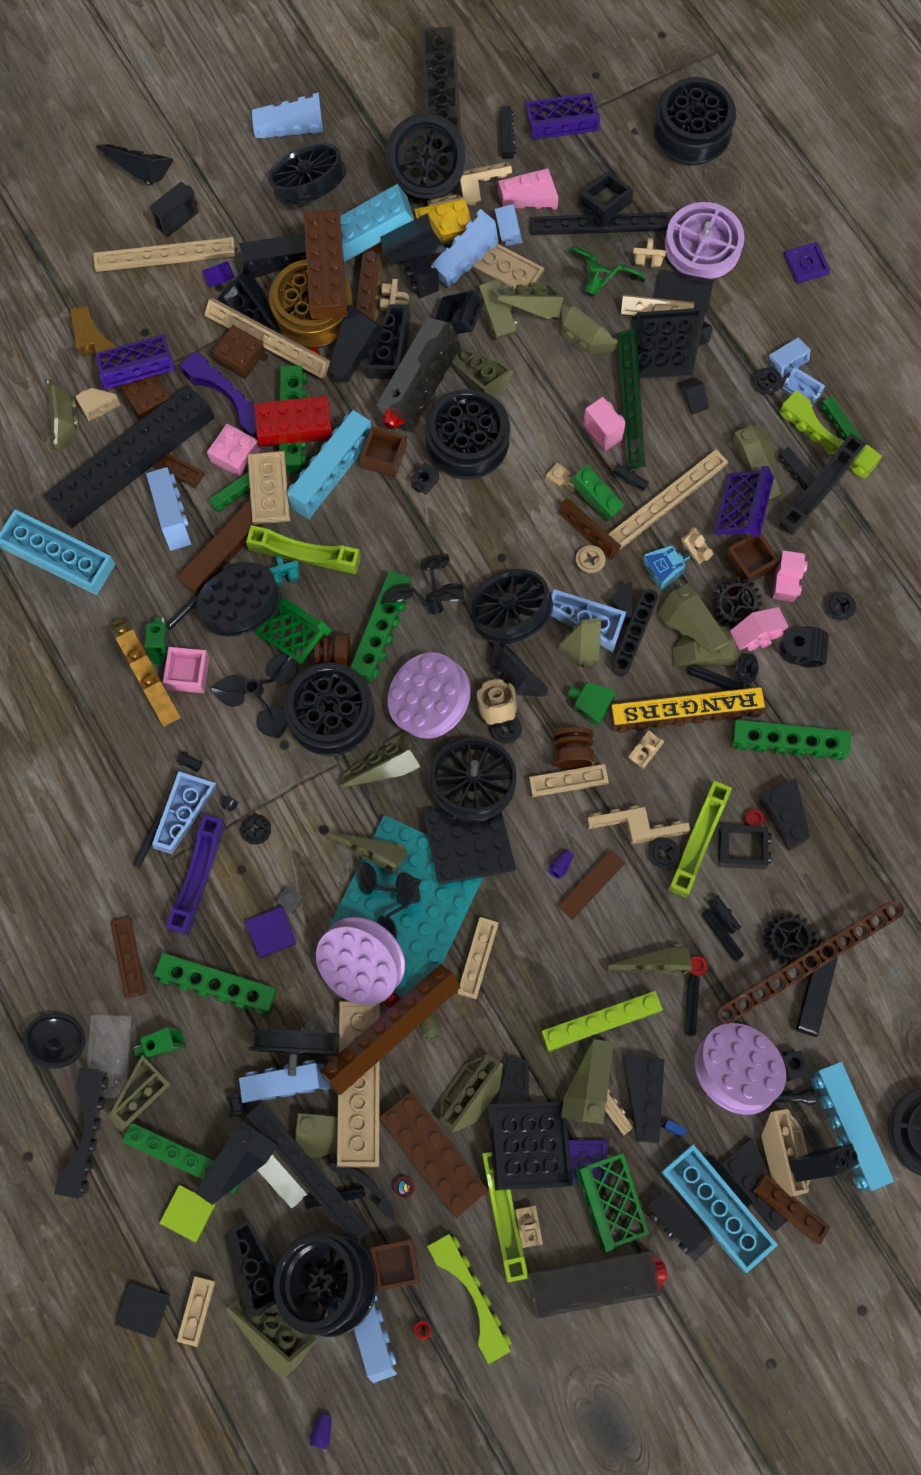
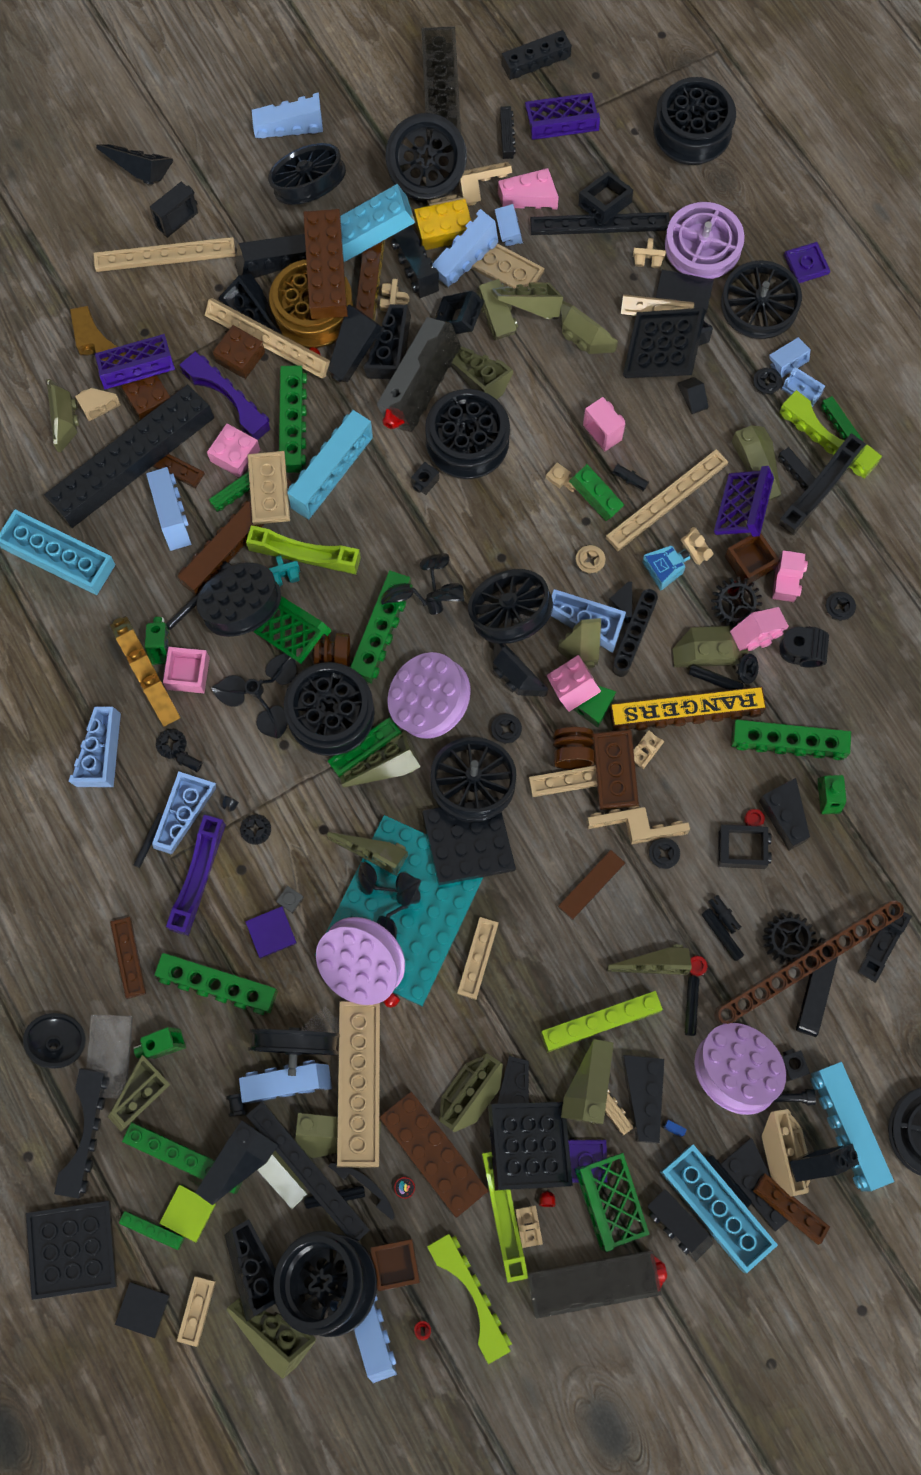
(71, 1250): none -> black plate
(99, 750): none -> light blue wedge
(151, 1230): none -> green piece
(178, 747): none -> black gear
(218, 274): dark purple panel -> none
(293, 421): red brick -> none
(321, 1433): dark purple cone -> none
(376, 739): none -> green plate
(383, 451): reddish brown piece -> none
(390, 1029): reddish brown brick -> none
(413, 240): black wedge -> none
(430, 1028): olive cone -> none
(497, 701): tan brick -> none
(536, 55): none -> black brick
(547, 1199): none -> red hinge
(560, 864): dark purple cone -> none
(573, 683): none -> bright pink piece
(589, 528): reddish brown tile -> none
(595, 281): green plant -> none
(615, 769): none -> reddish brown tile
(631, 399): dark green tile -> none
(689, 615): olive wedge -> none
(699, 839): lime arch -> none
(761, 299): none -> black wheel
(831, 792): none -> green torso
(882, 947): none -> black slope

